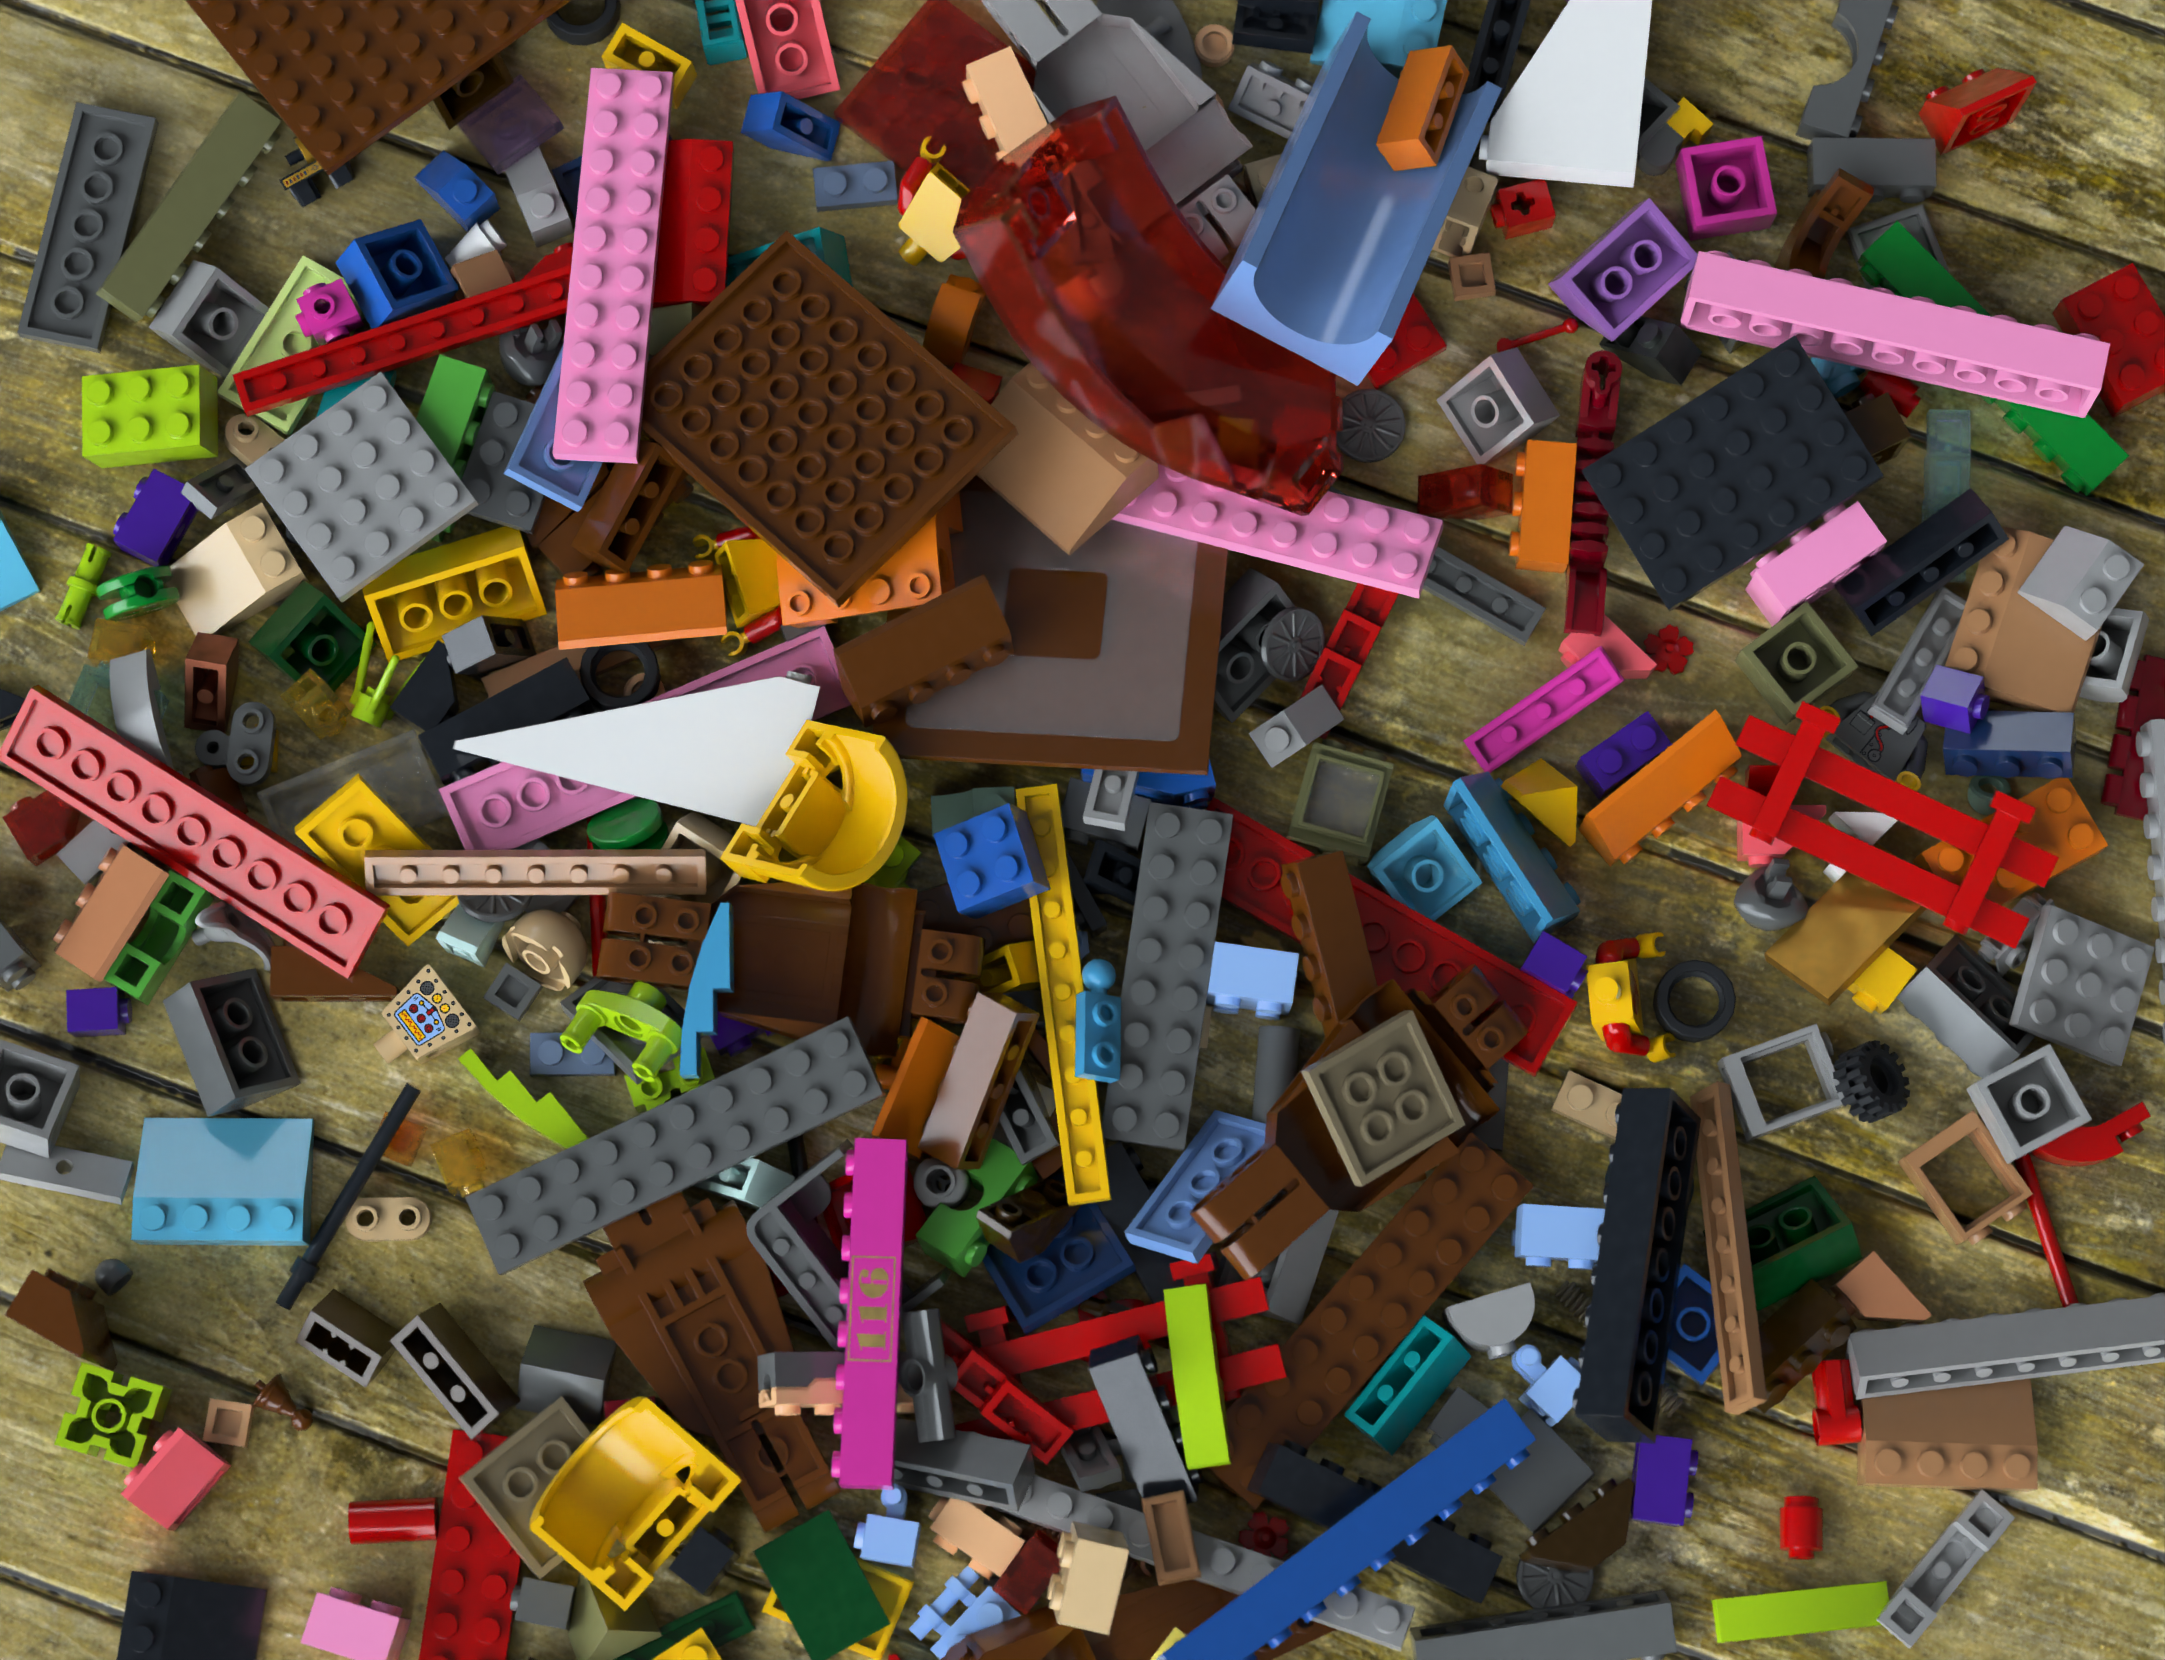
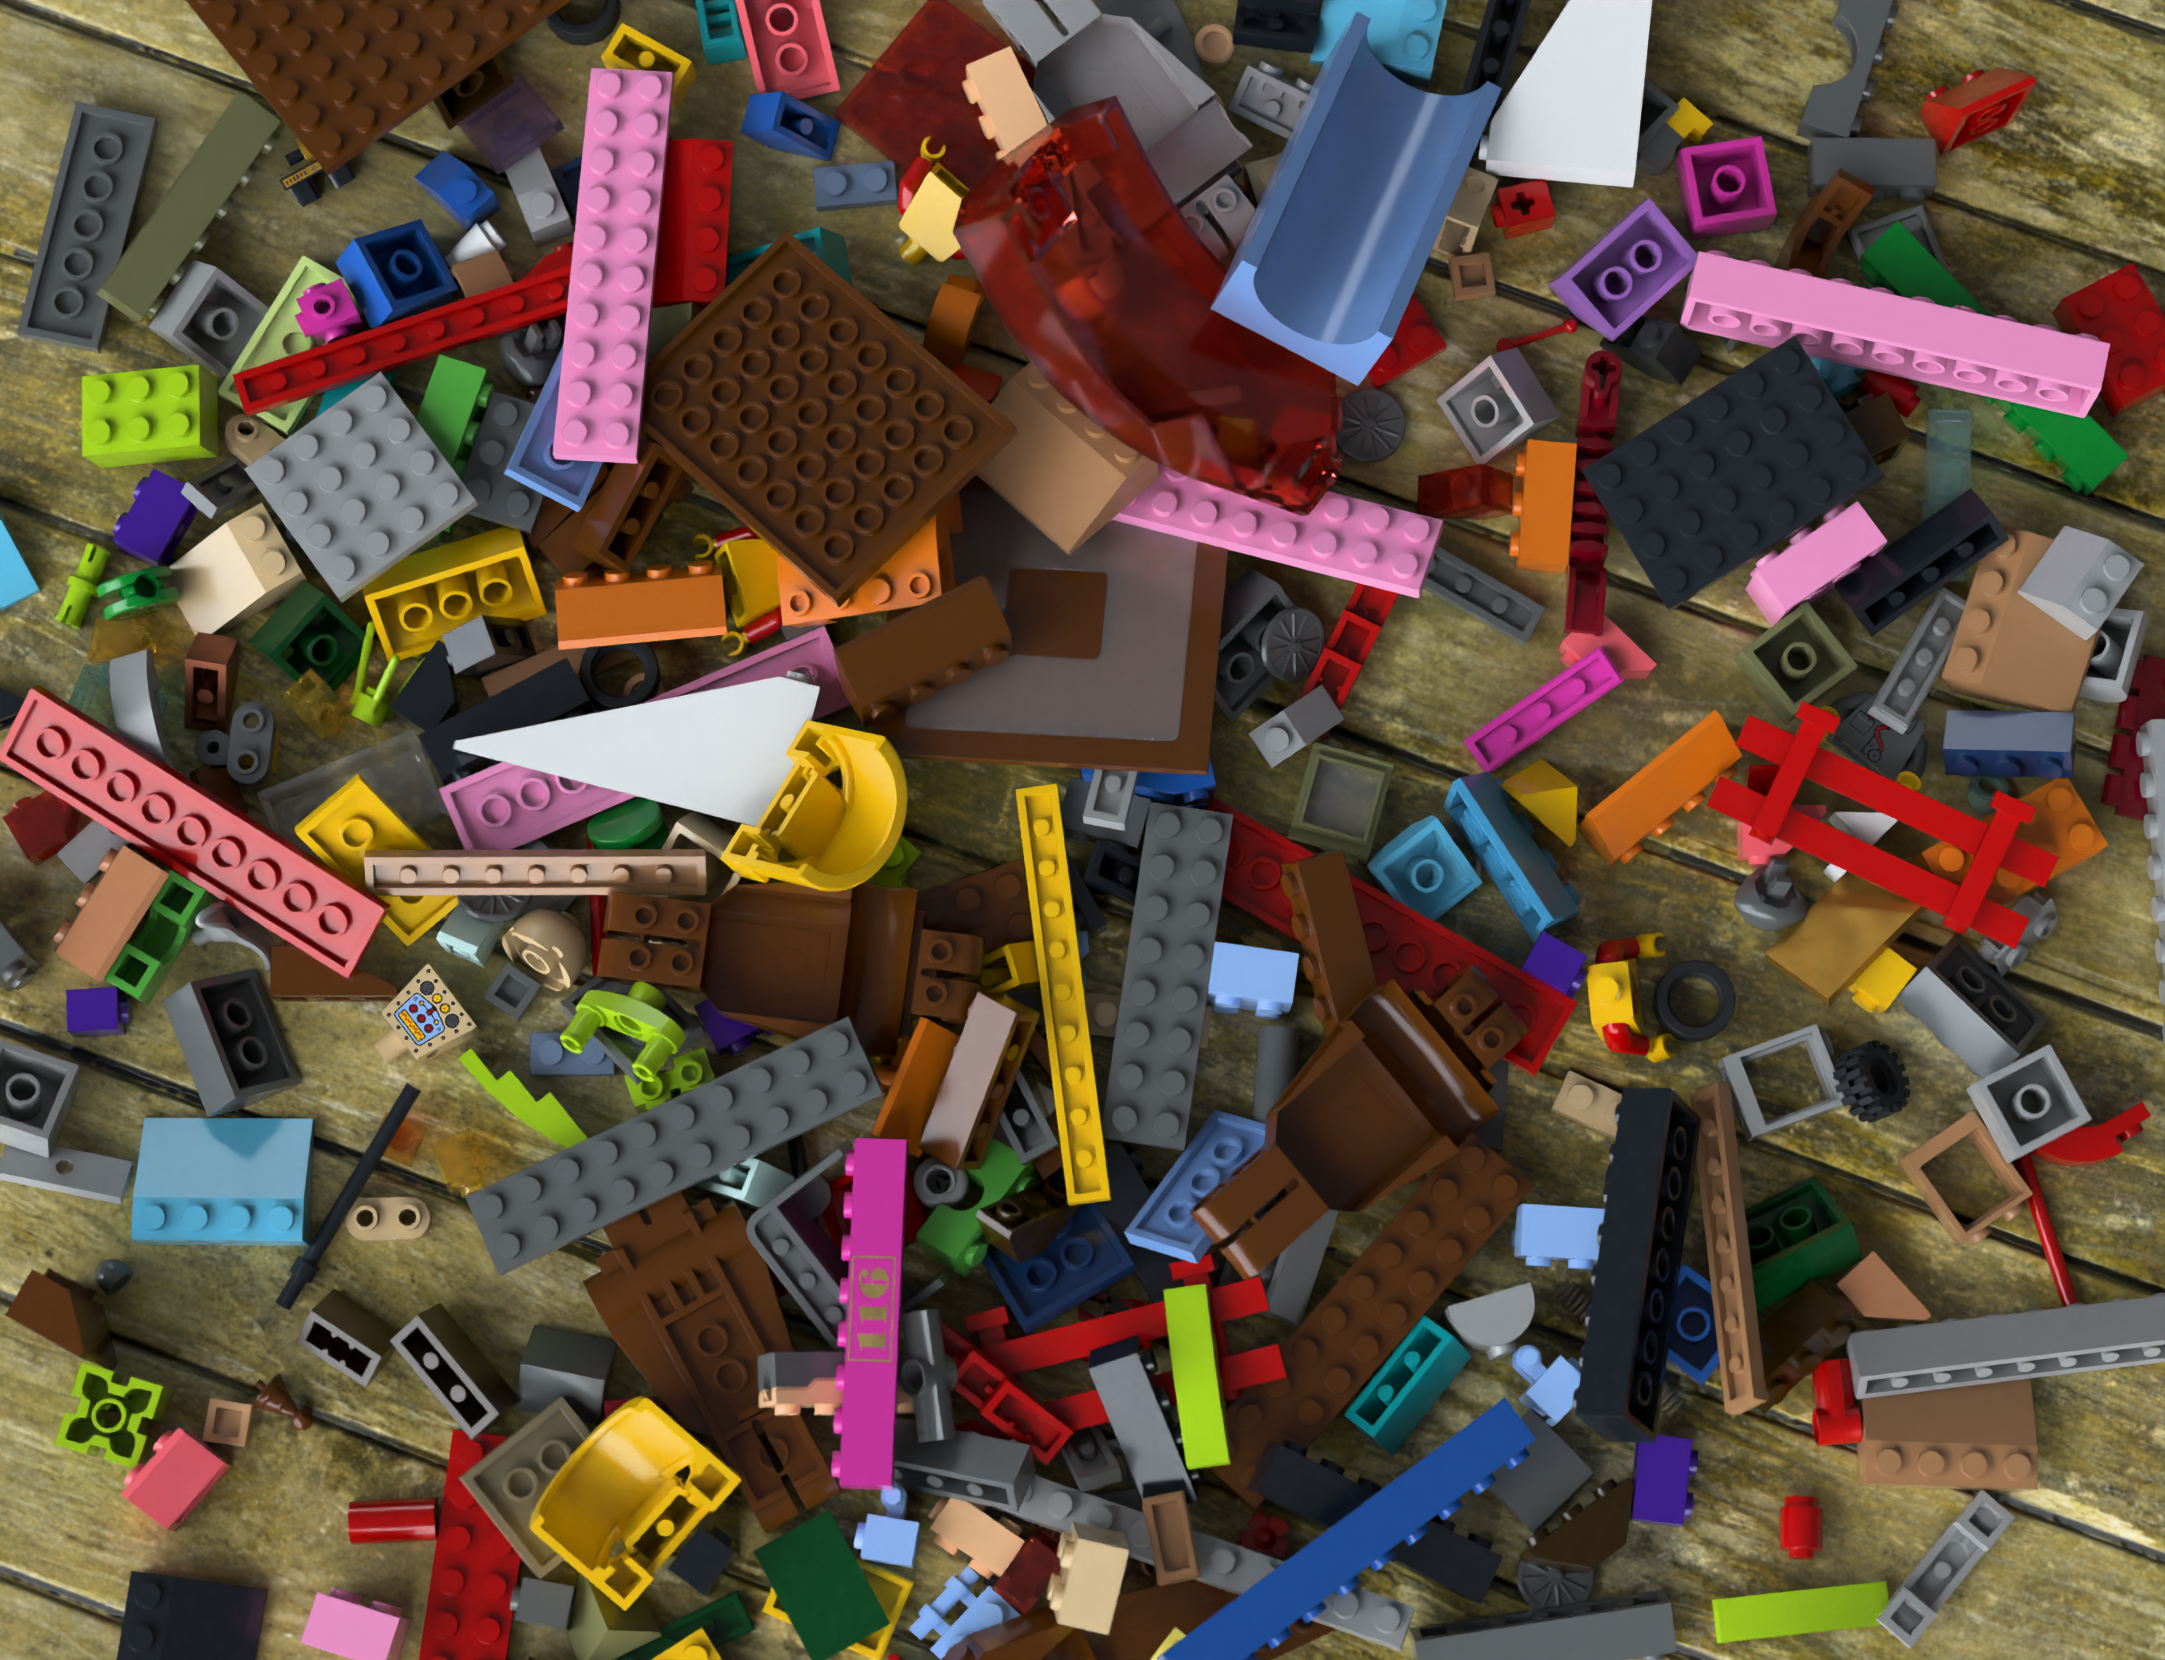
(711, 976): dark azure slope -> none
(959, 807): sand green arch -> none
(991, 861): blue brick -> none
(1098, 1025): dark azure plate -> none
(1383, 1098): dark tan plate -> none
(1422, 108): orange brick -> none
(1453, 1416): dark grey brick -> none
(1622, 755): dark purple brick -> none
(1667, 651): red plant -> none
(1954, 699): dark purple brick -> none
(2081, 985): light grey plate -> none

